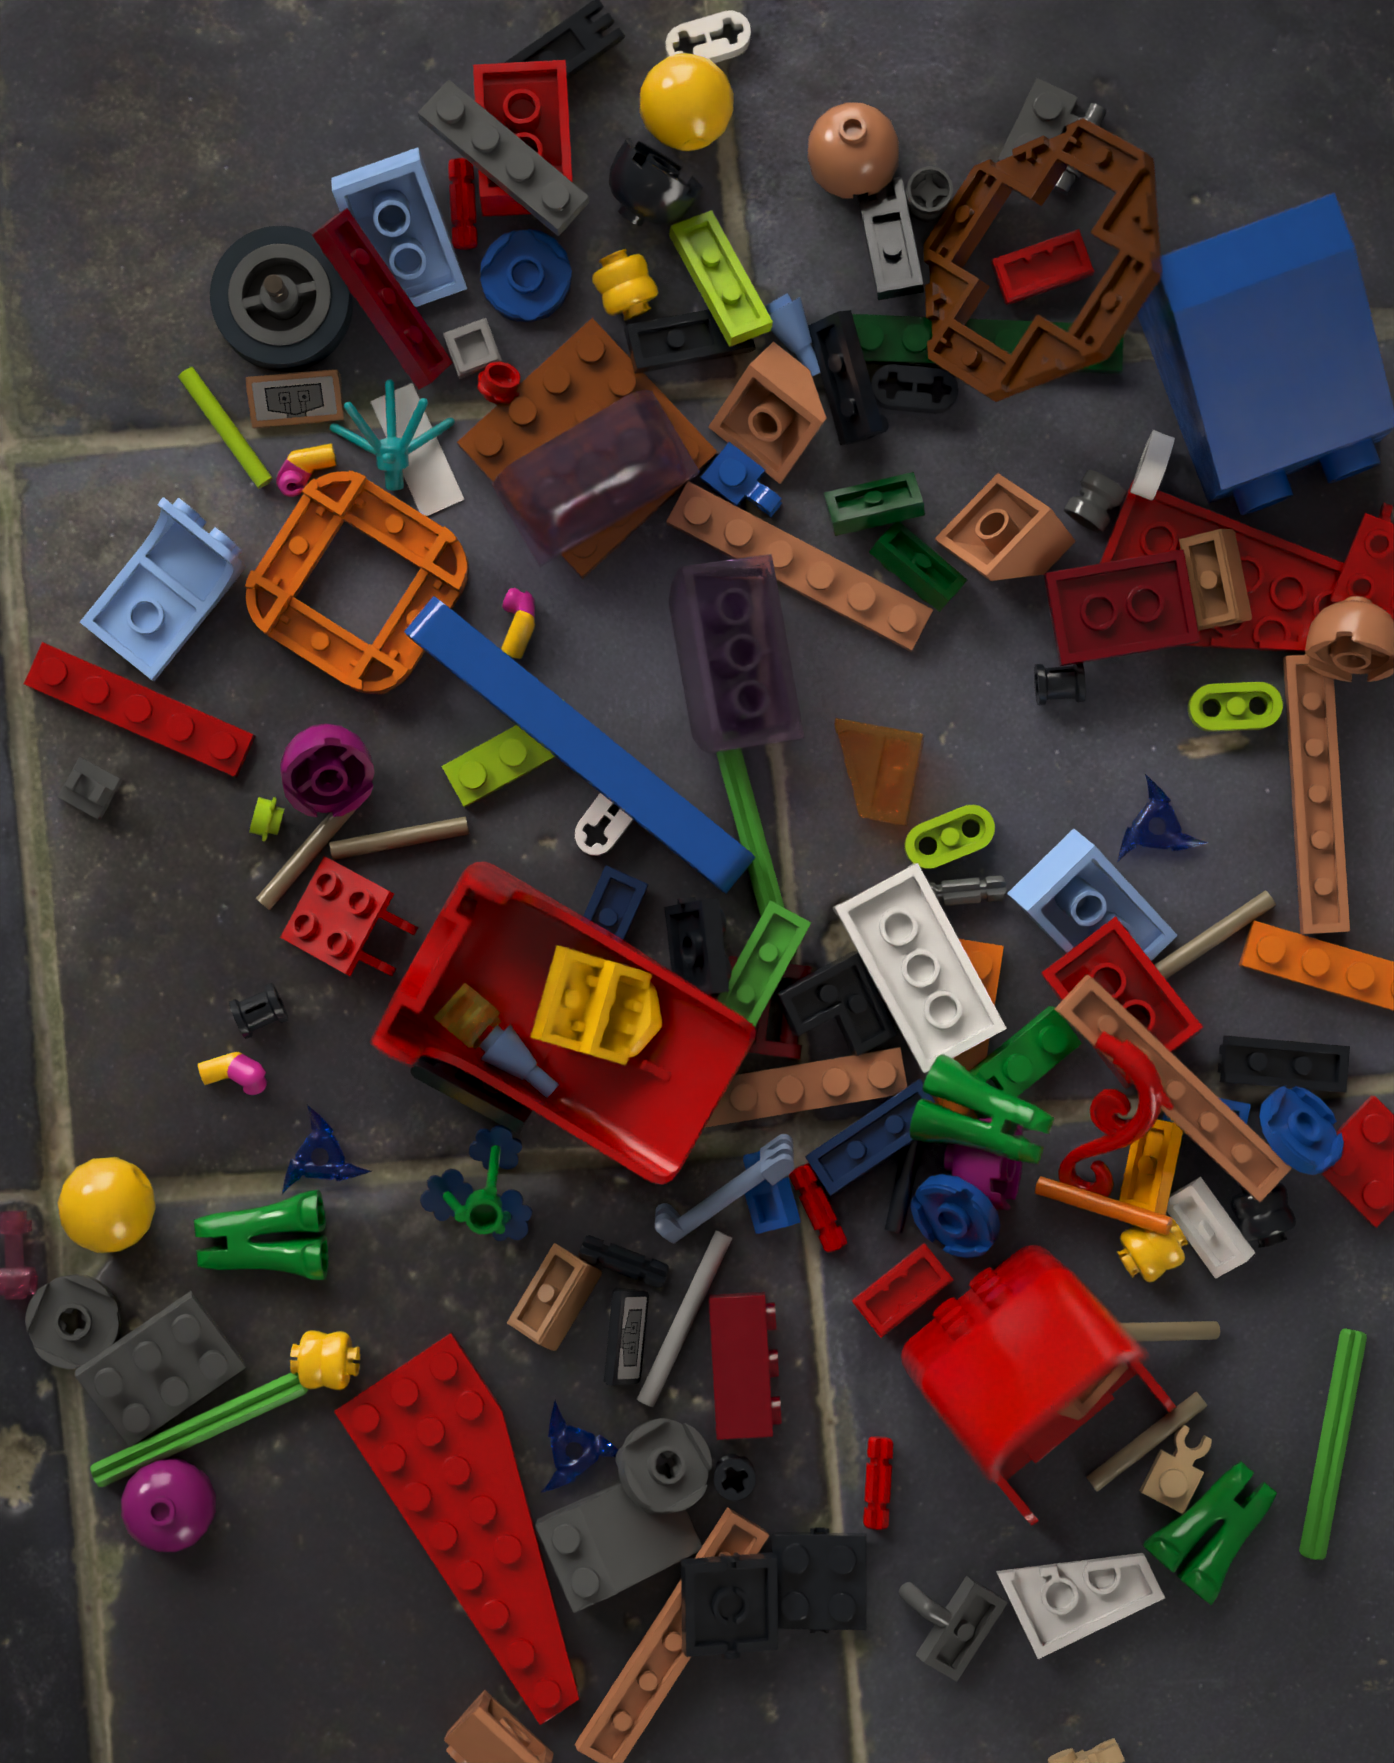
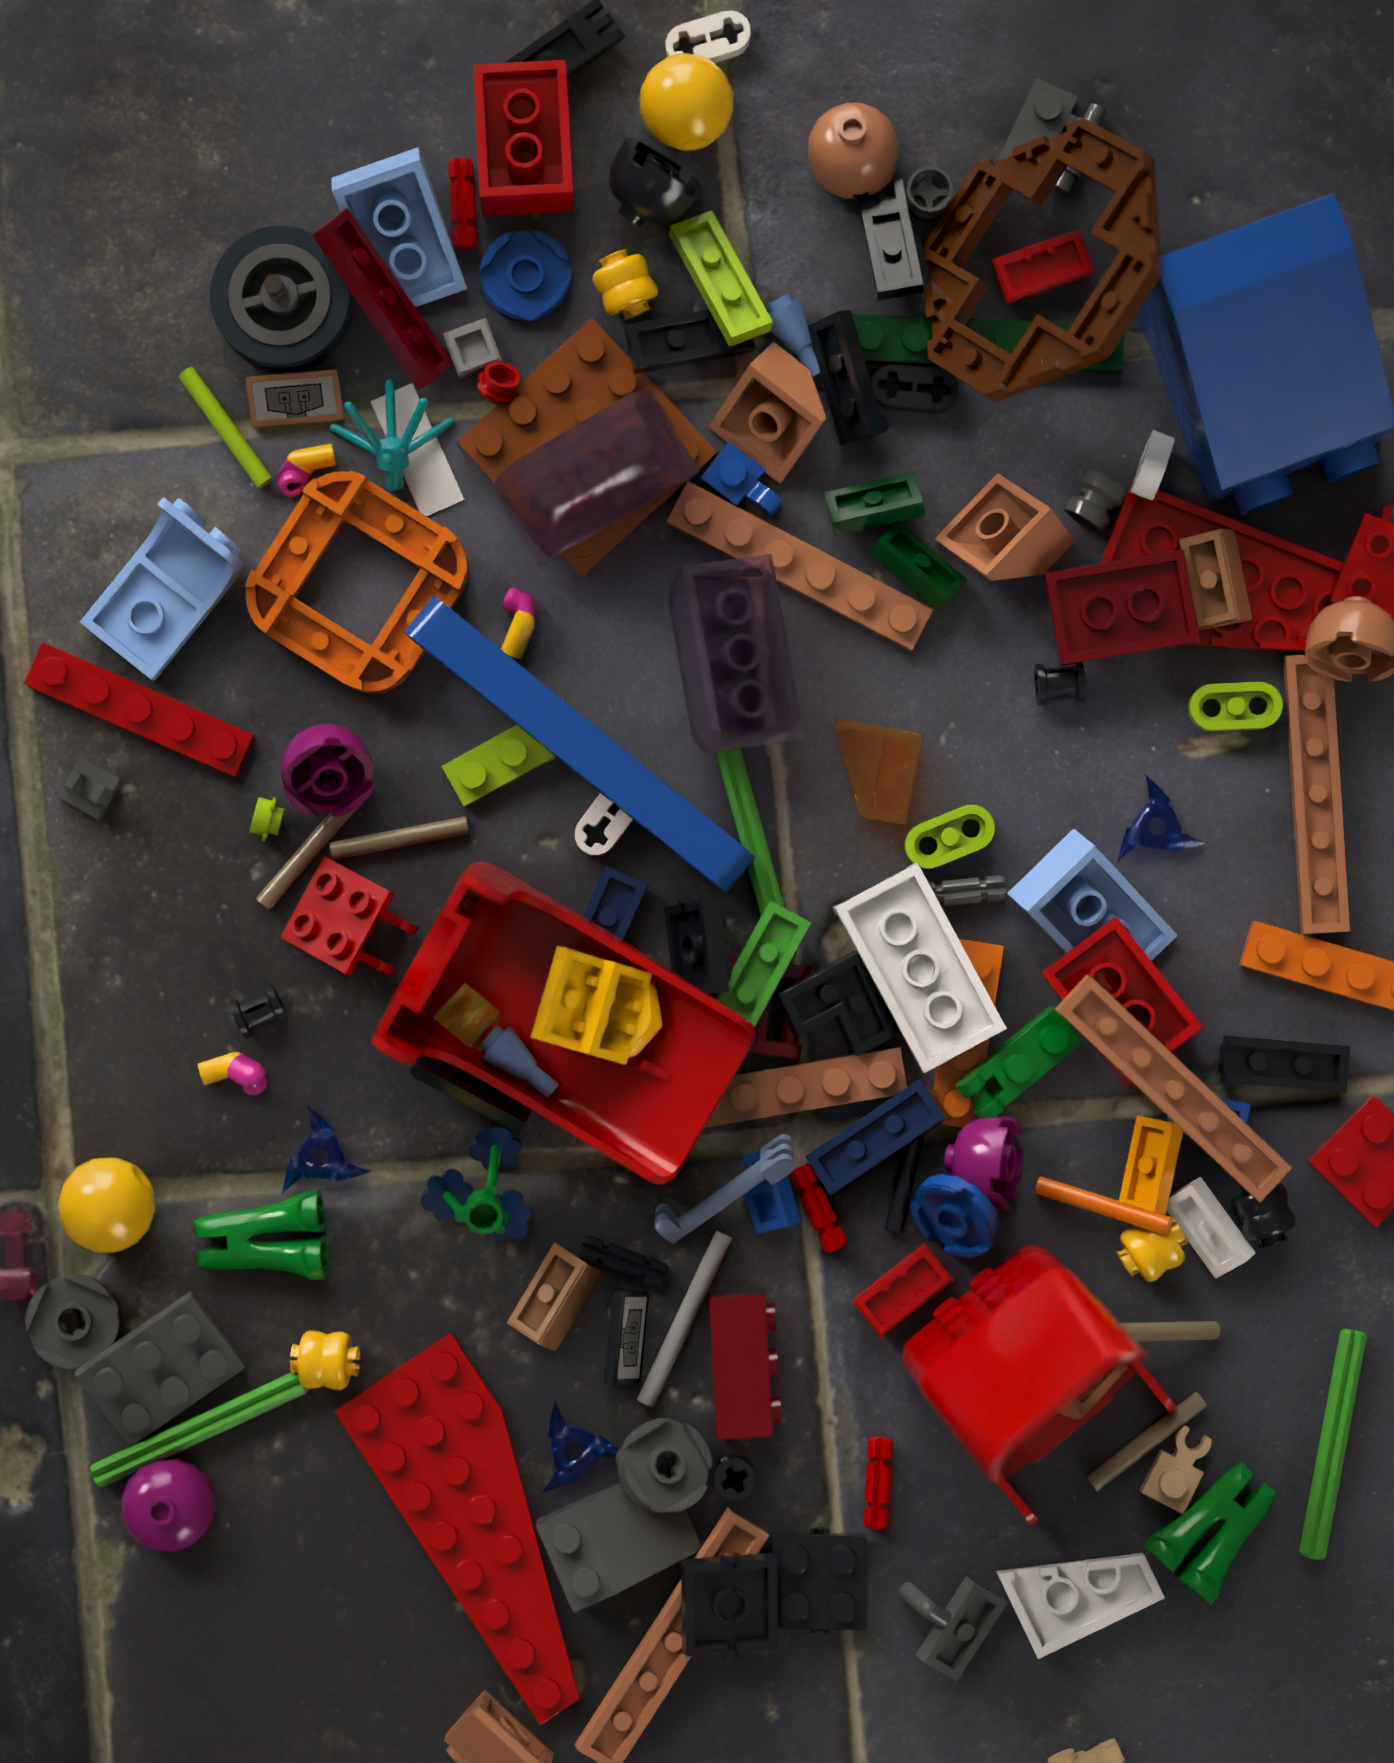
(503, 157): dark grey plate -> none
(954, 1083): green piece -> none
(1105, 1112): red plant -> none
(1215, 934): dark tan bar -> none
(1301, 1130): blue tile -> none

